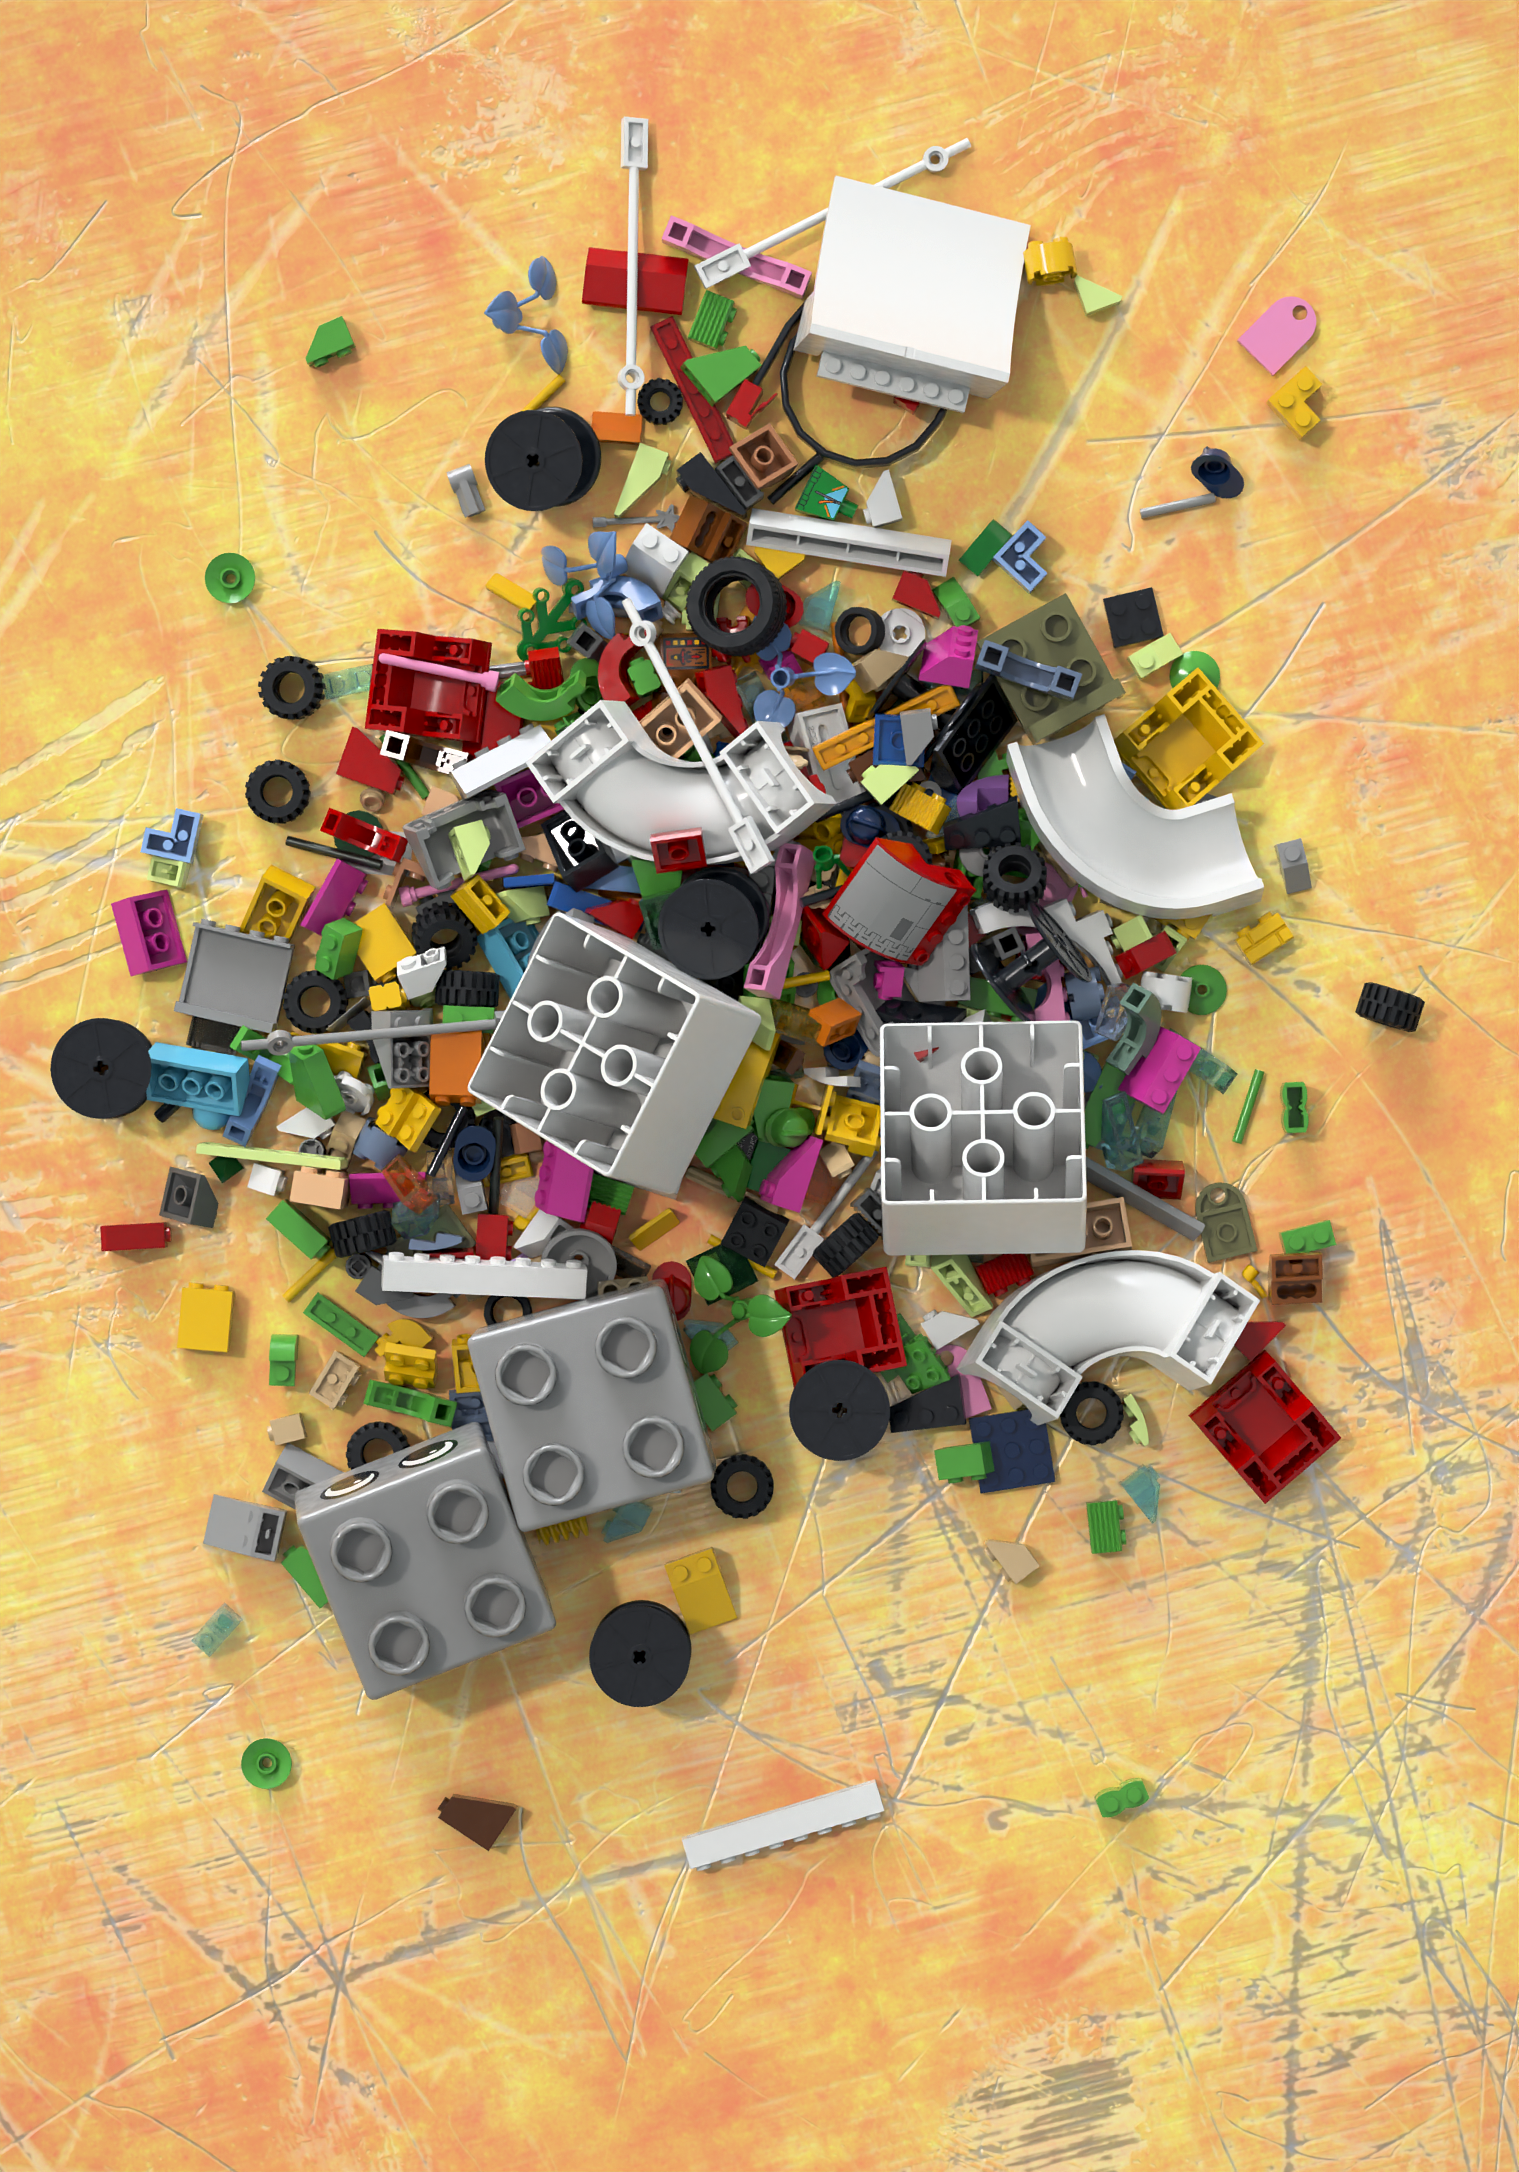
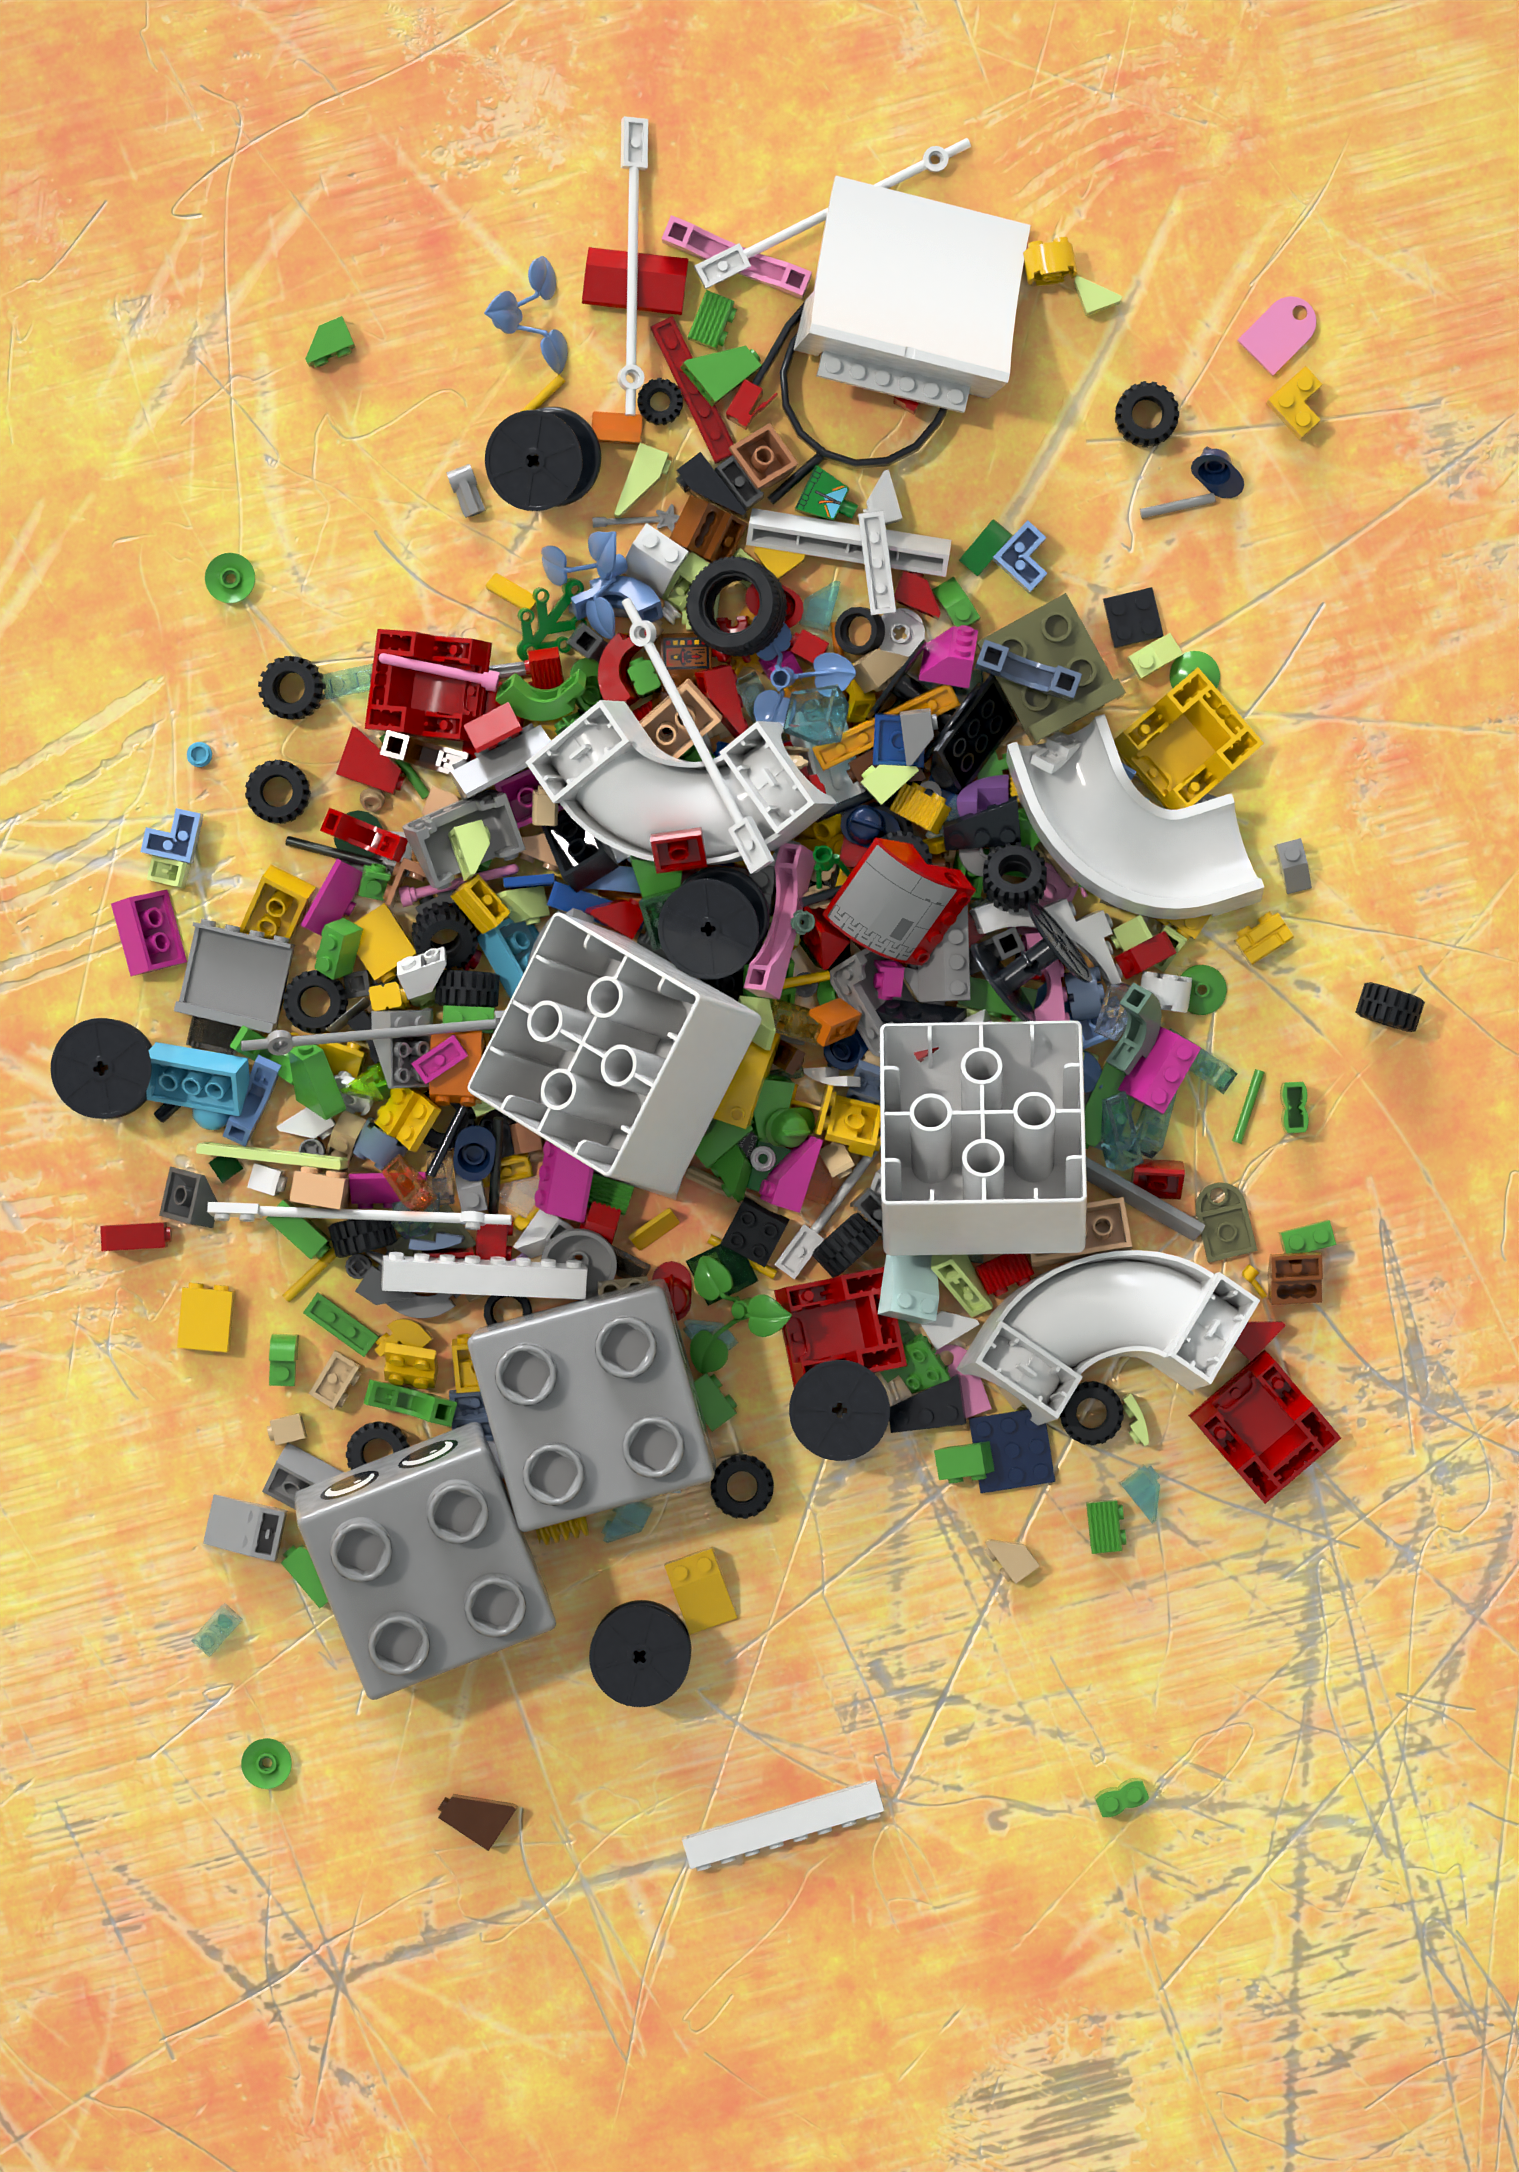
(199, 754): none -> medium azure plate
(248, 1212): none -> white bar
(364, 1086): none -> clear neon green slope
(374, 881): none -> bright green bracket
(439, 1059): none -> dark pink plate
(475, 959): none -> dark red plate
(493, 727): none -> slope
(543, 809): none -> tan brick
(755, 1158): none -> white plate
(808, 922): none -> sand green plate
(817, 715): none -> clear light blue slope
(877, 562): none -> white plate
(909, 1289): none -> light aqua slope
(1056, 752): none -> white slope
(1154, 393): none -> black tyre

